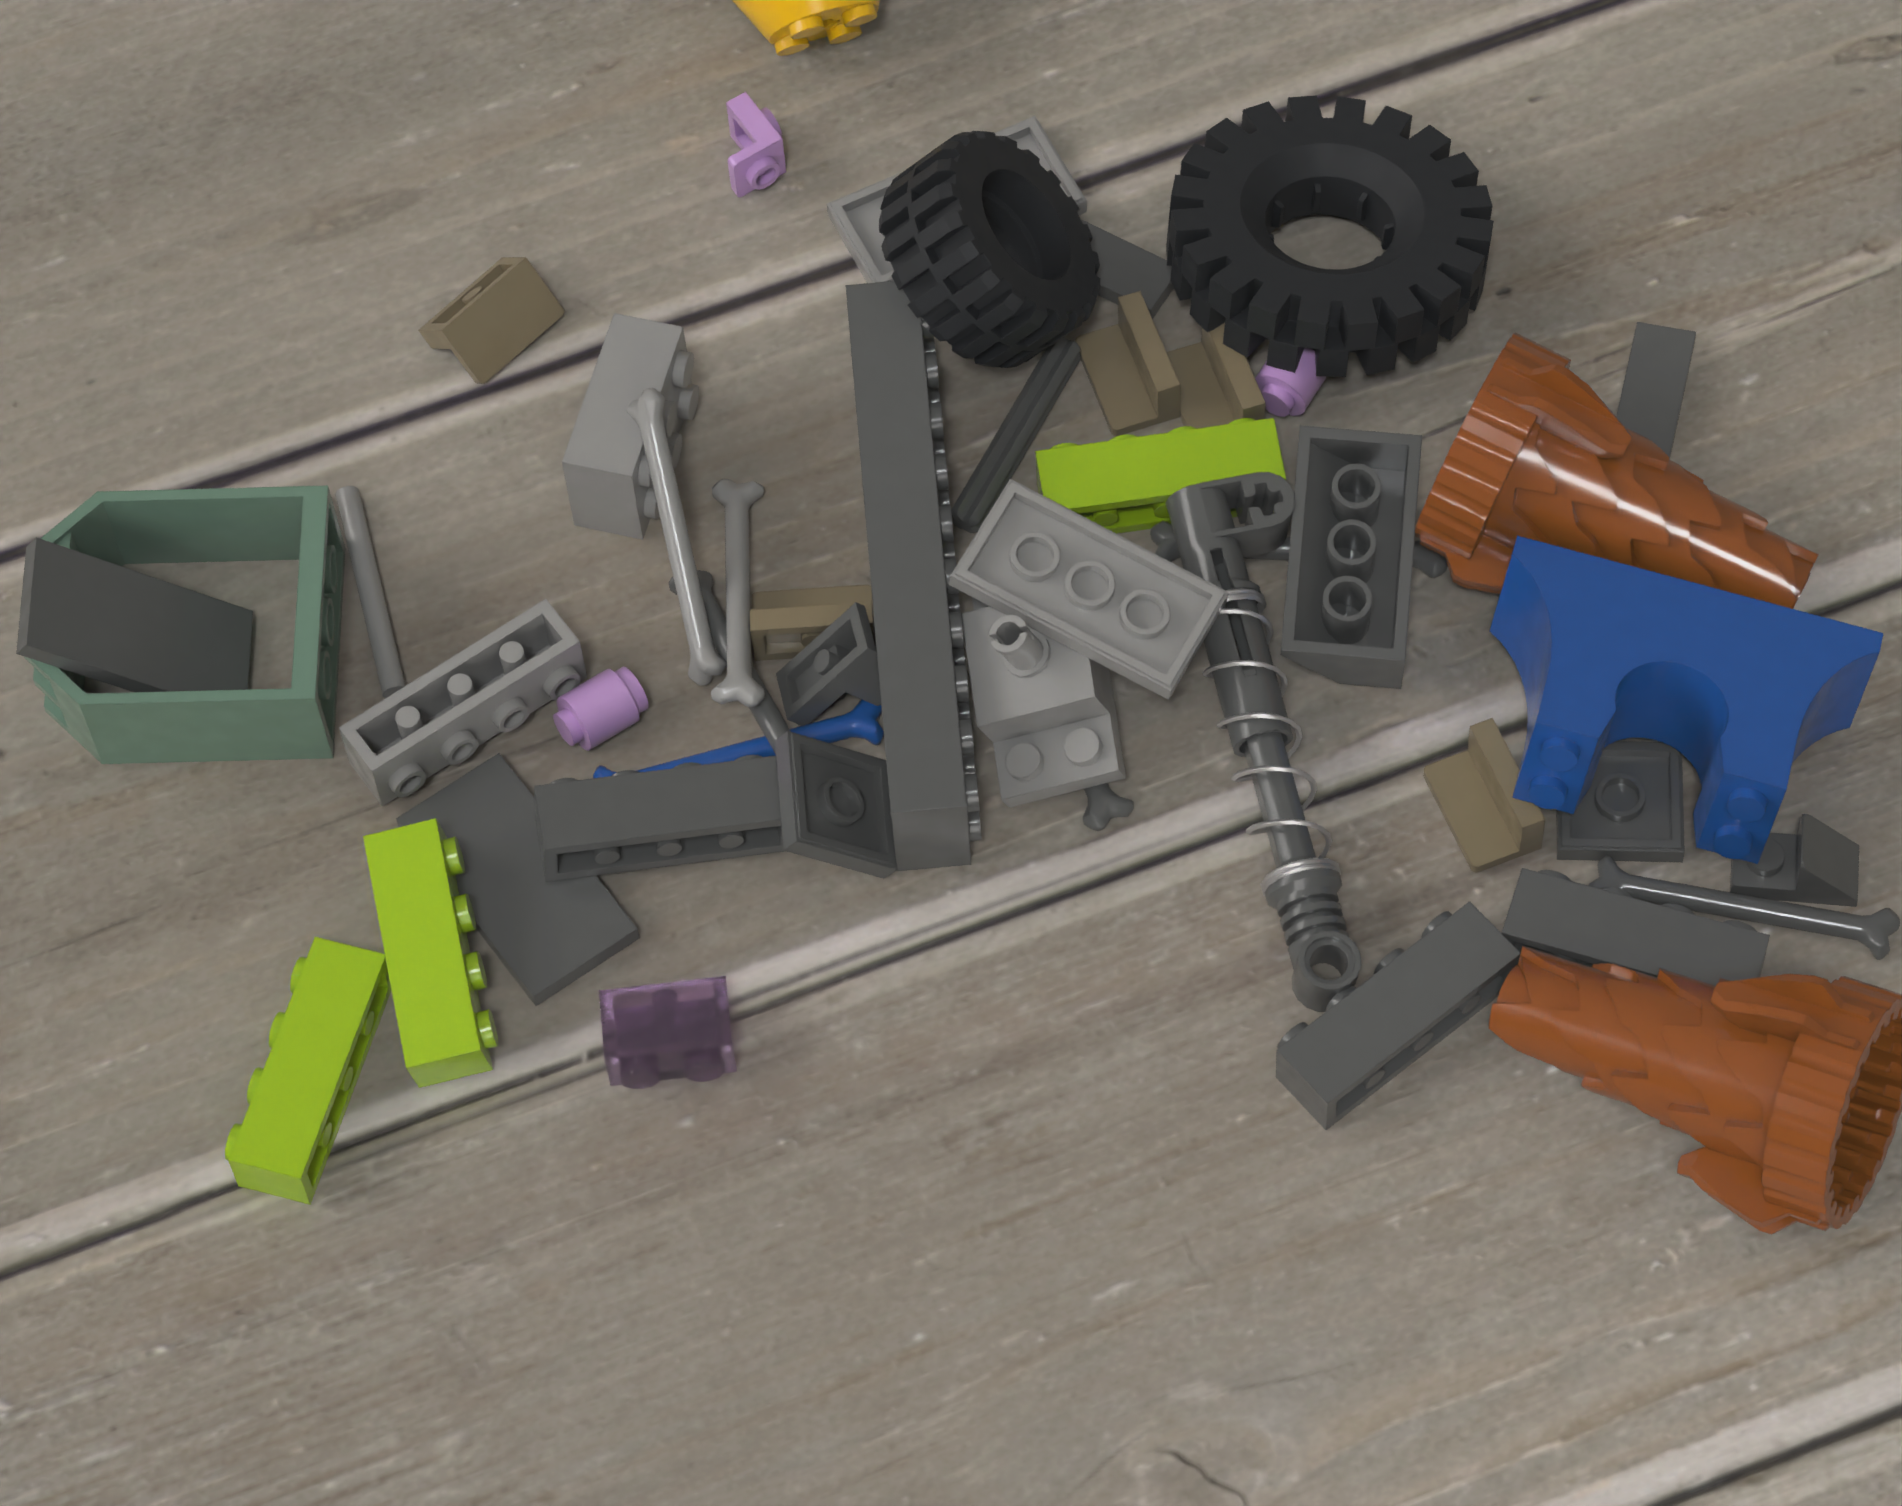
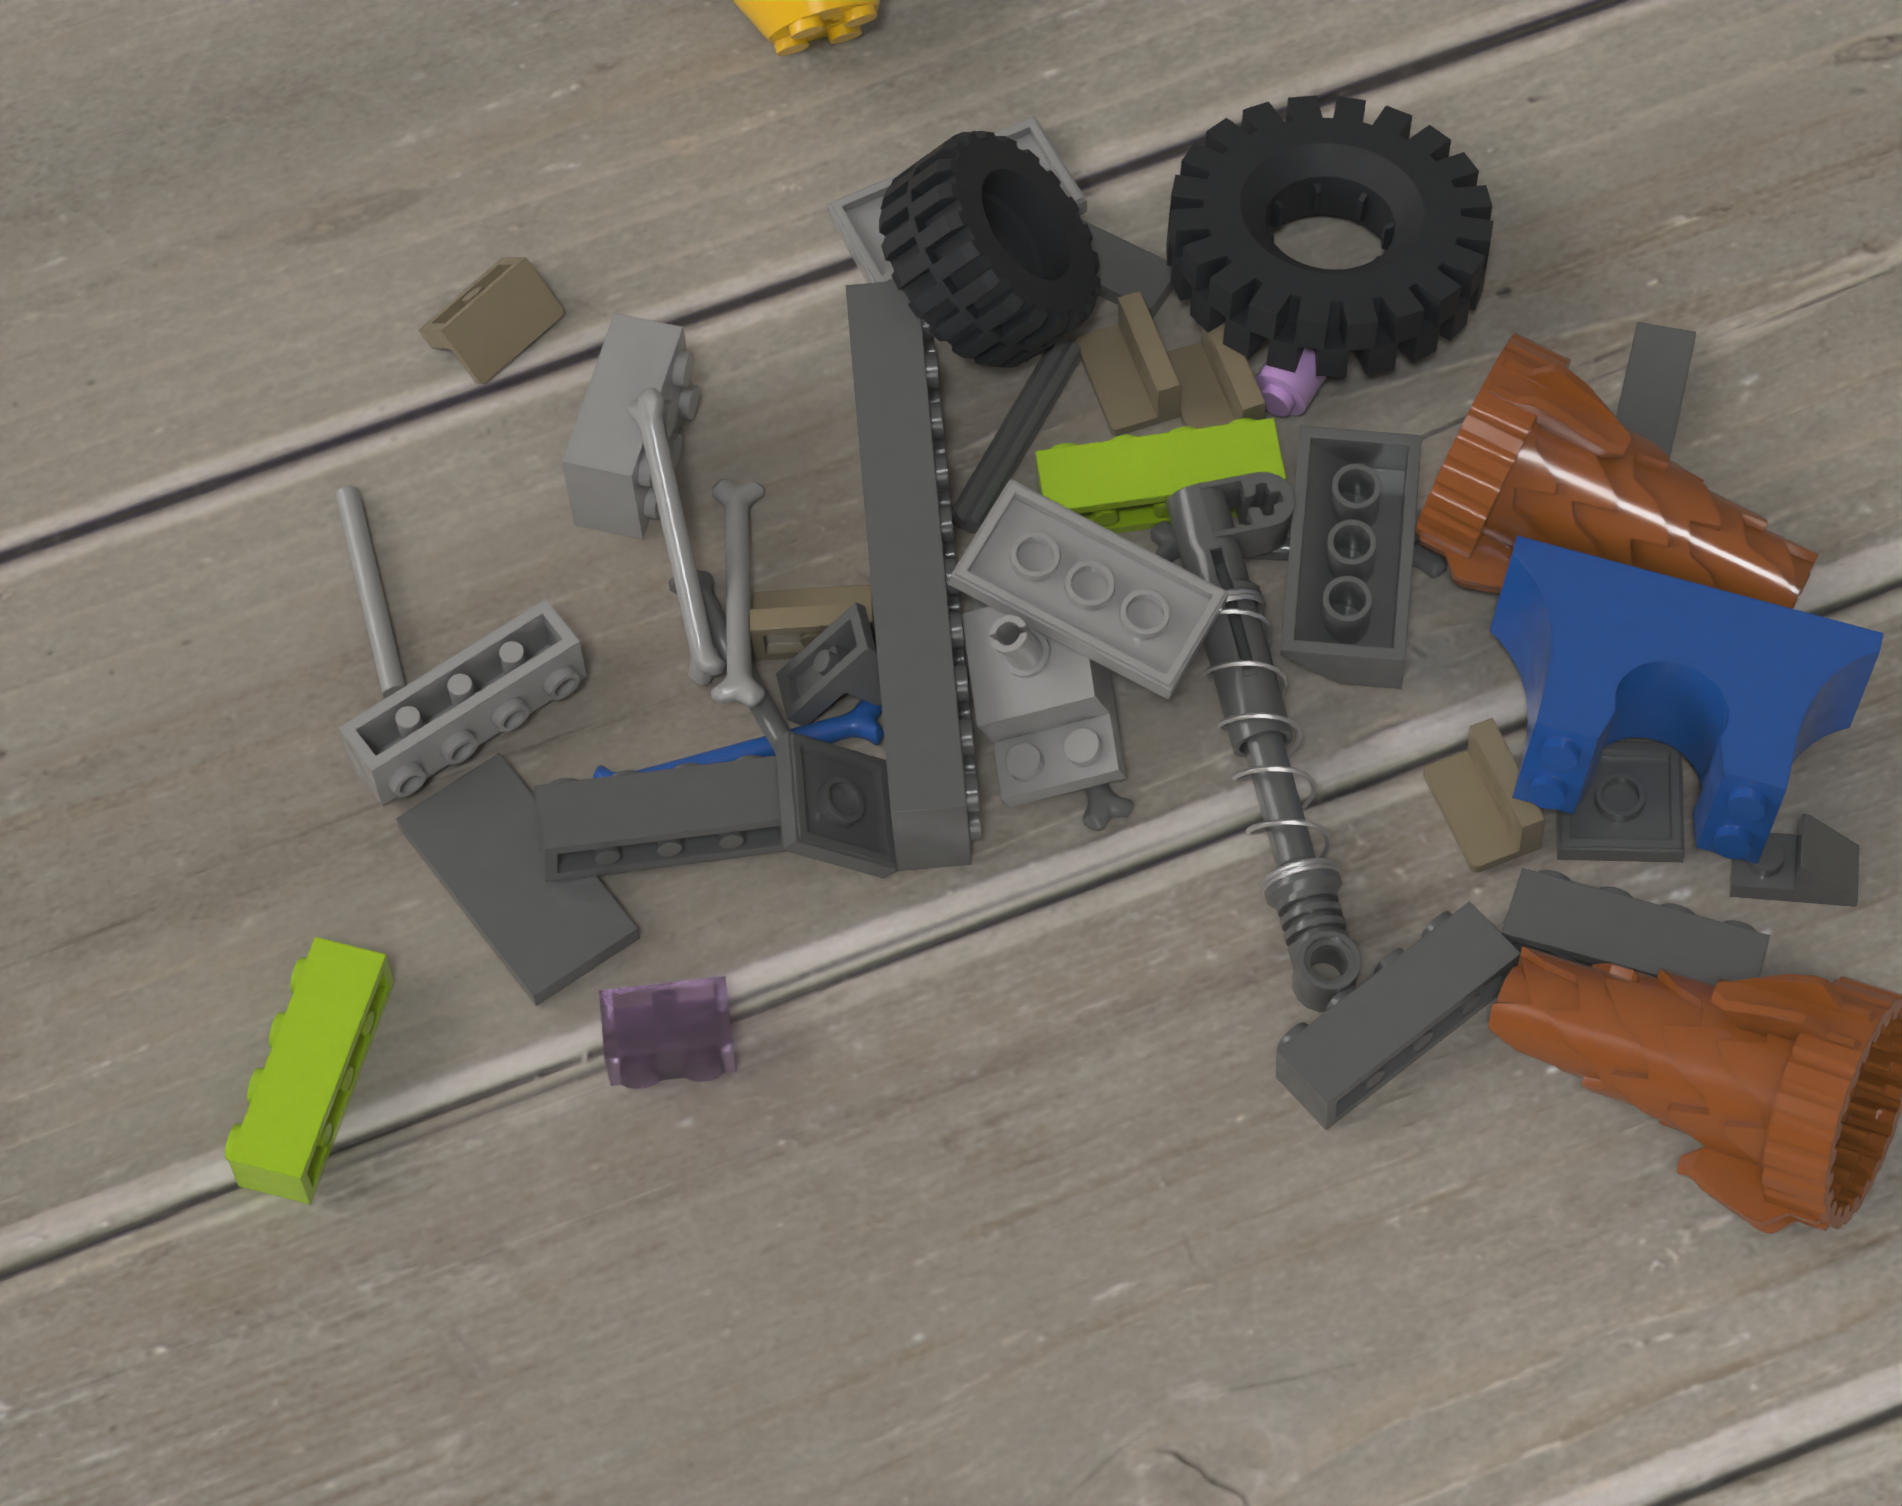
(128, 625): dark grey tile -> none
(213, 528): sand green container -> none
(429, 952): lime brick -> none
(600, 708): lavender brick -> none
(760, 143): lavender bracket -> none
(1868, 929): dark grey piece -> none

